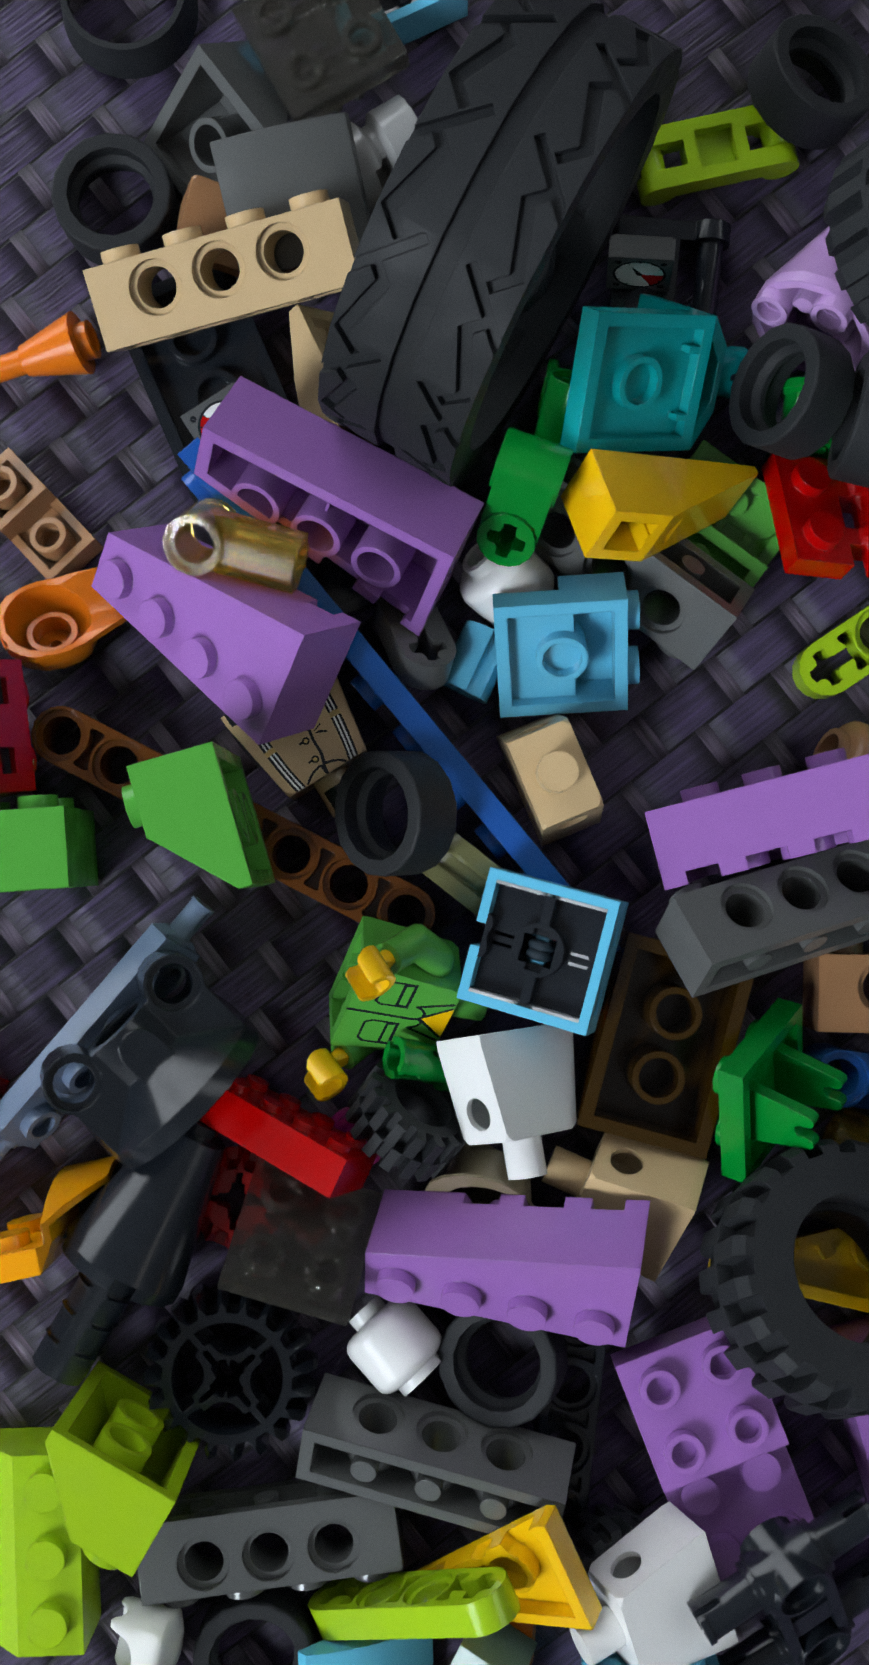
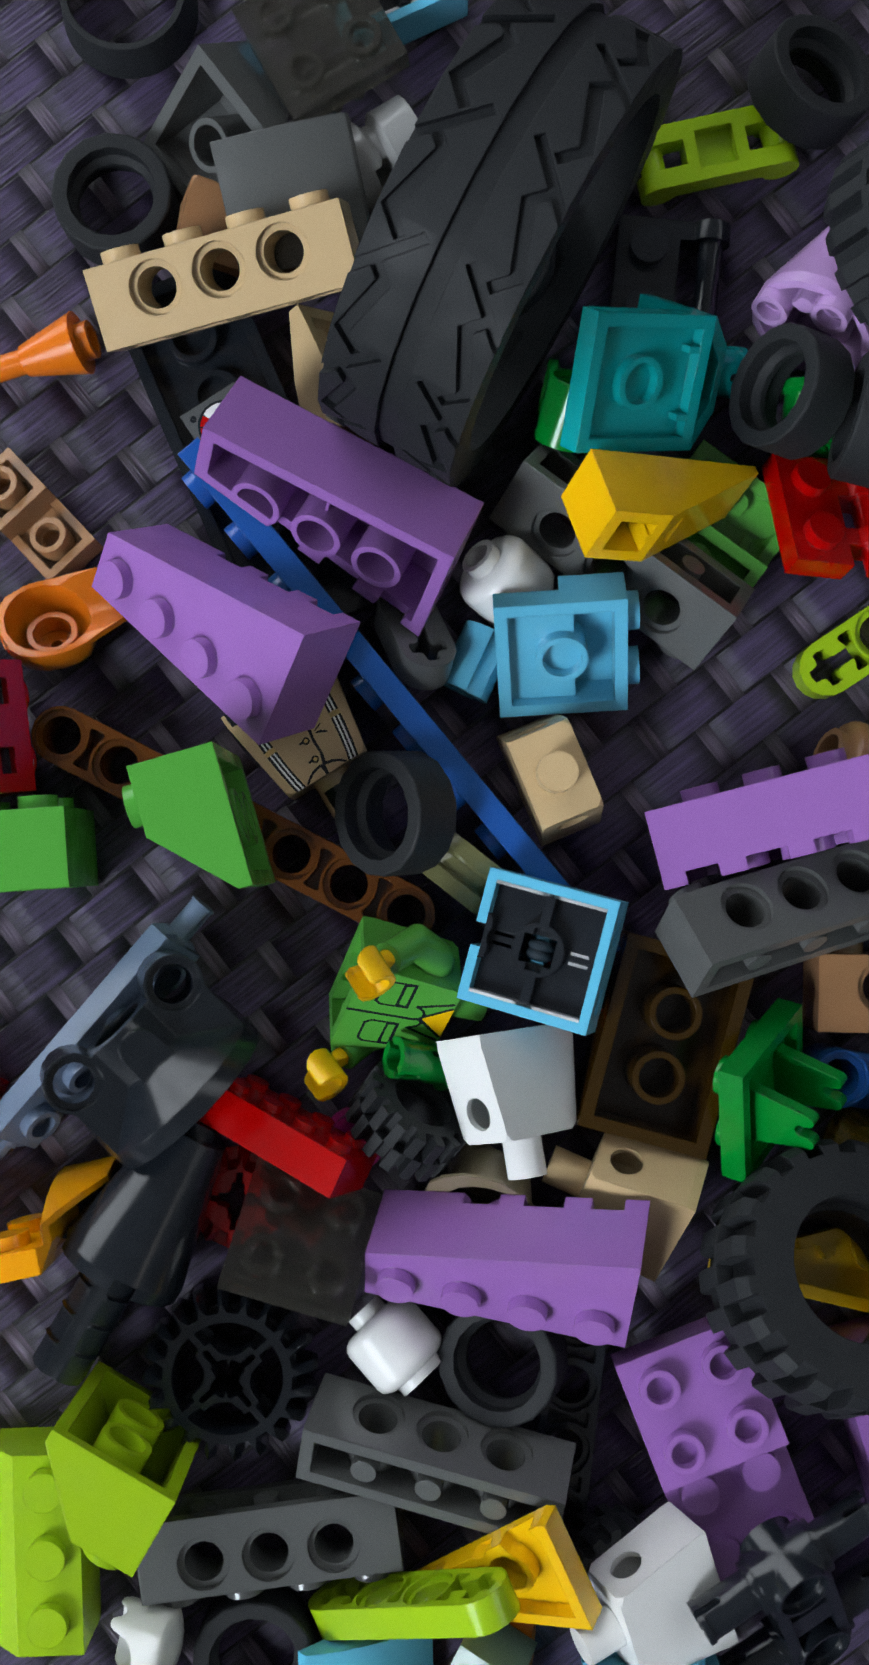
(242, 546): clear yellow piece -> none
(520, 496): green piece -> none
(640, 262): dark grey tile -> none

